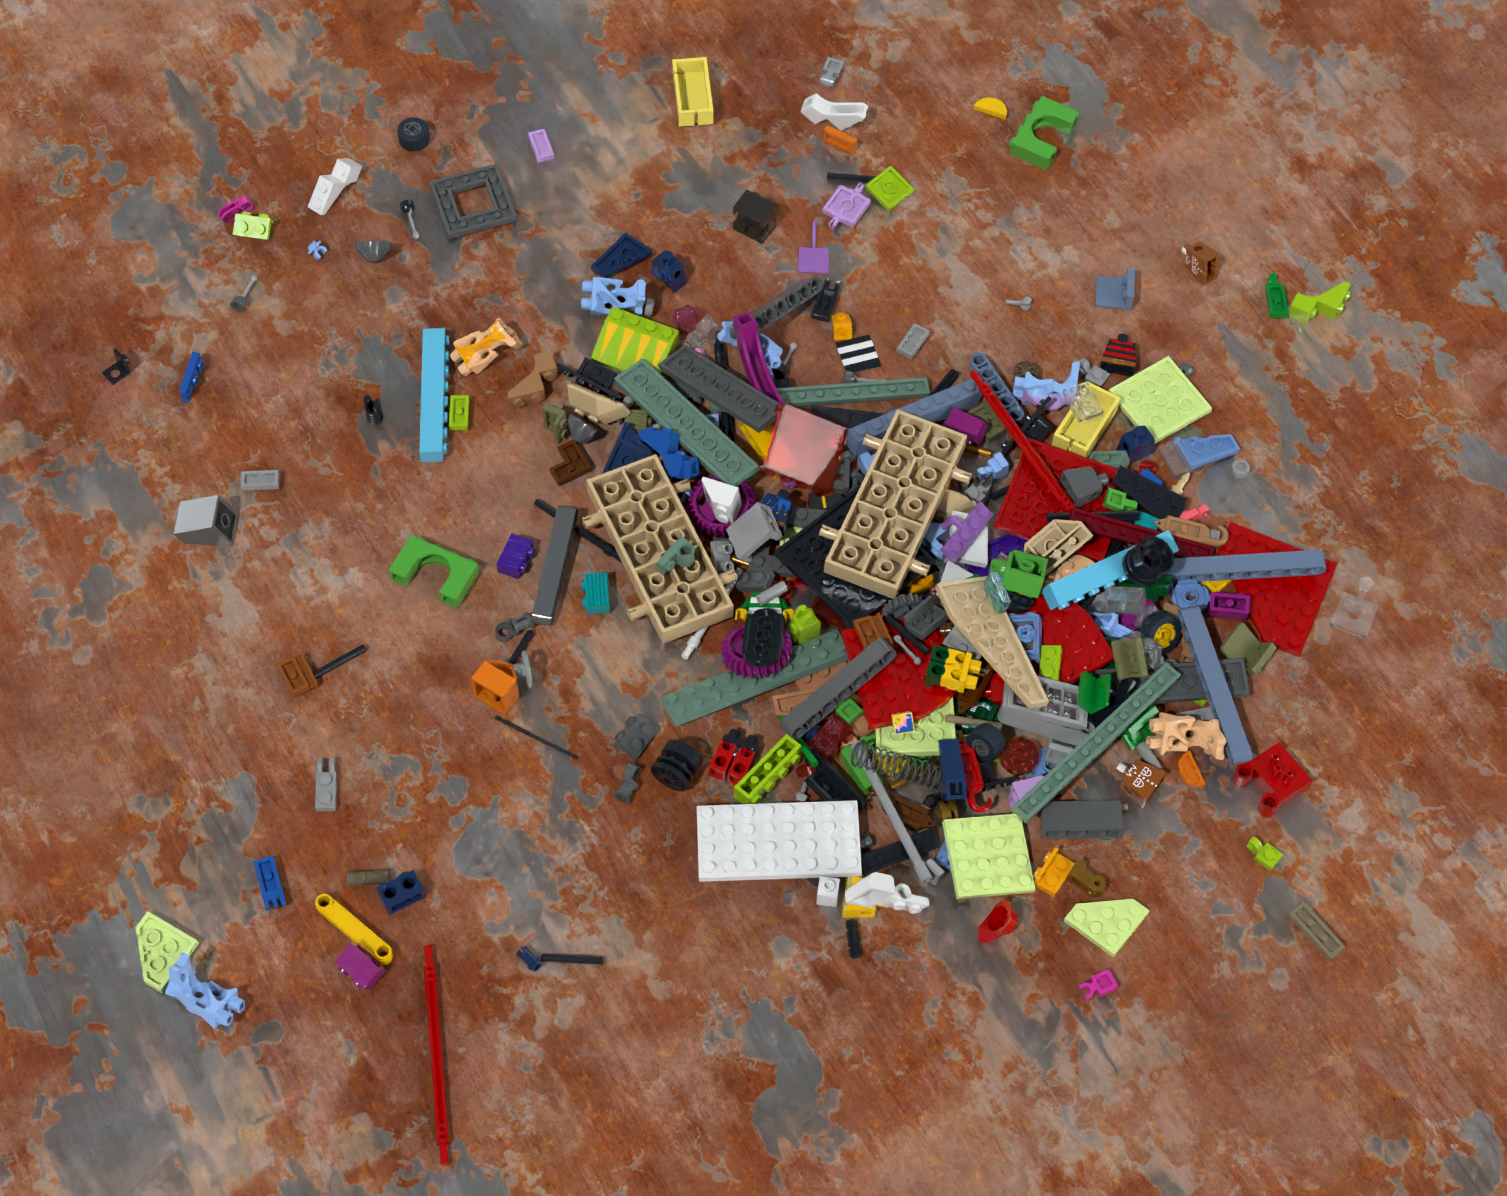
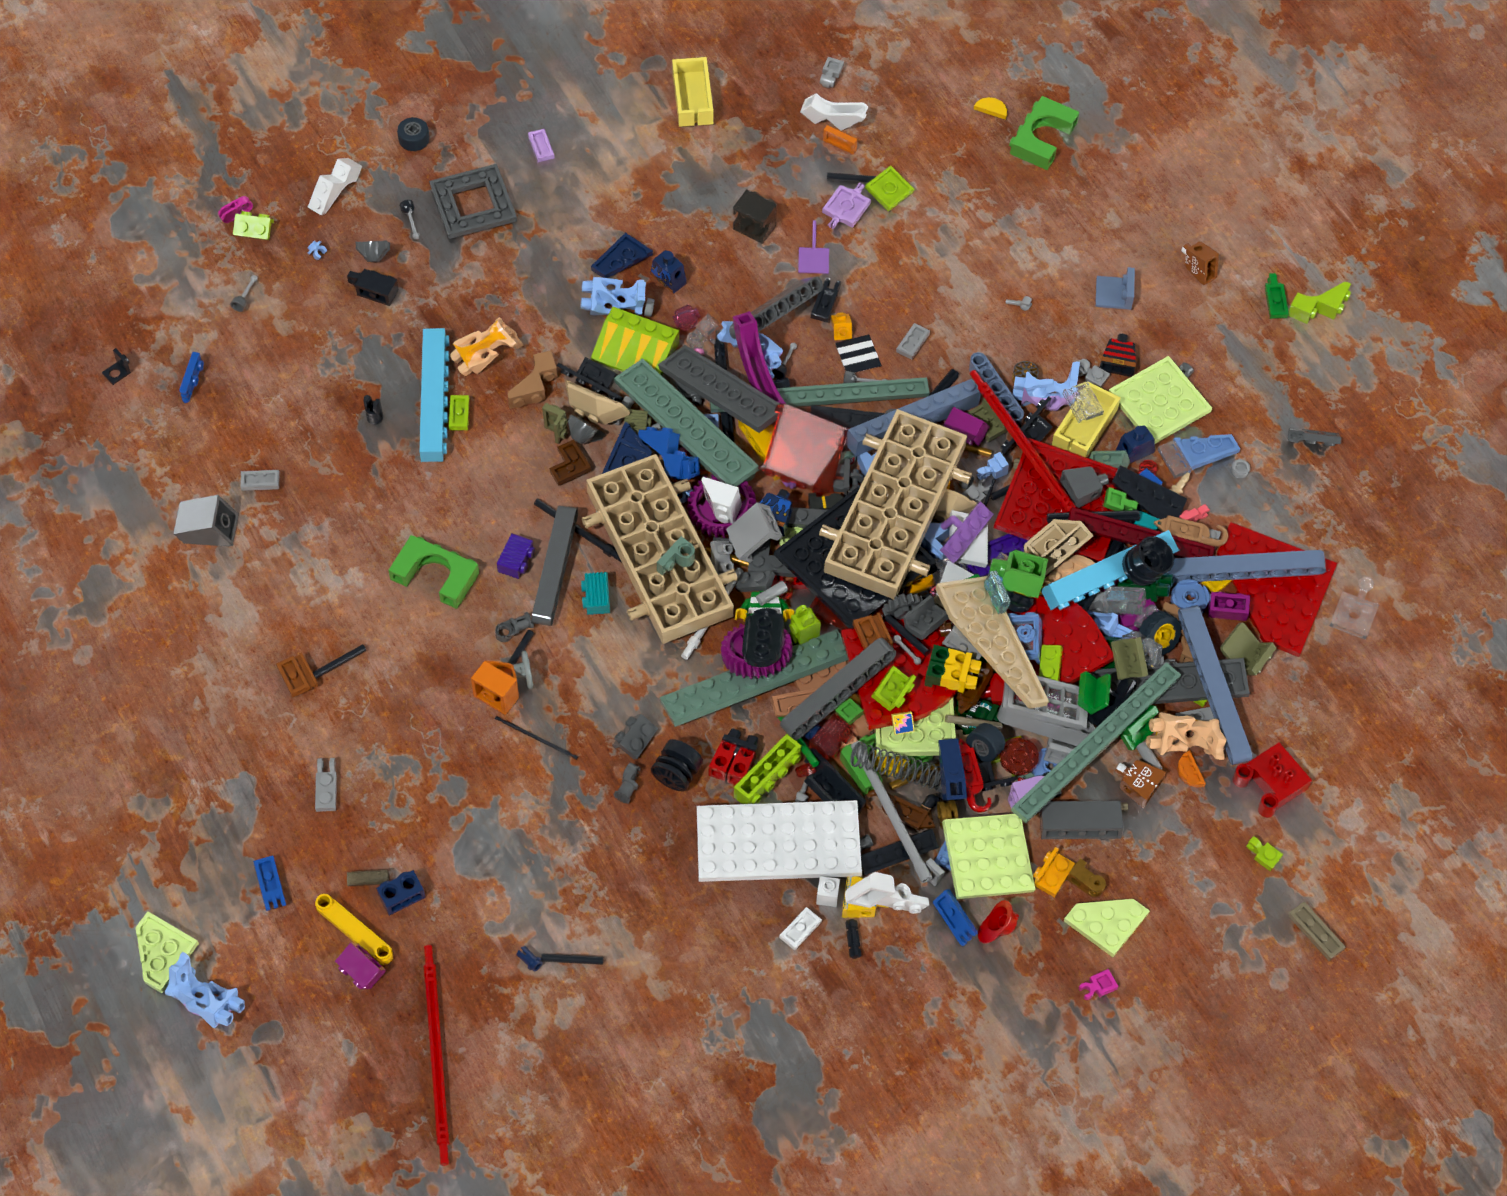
(374, 286): none -> black hinge
(800, 928): none -> white plate
(893, 688): none -> lime bracket
(955, 917): none -> blue hinge
(1314, 436): none -> dark grey hinge

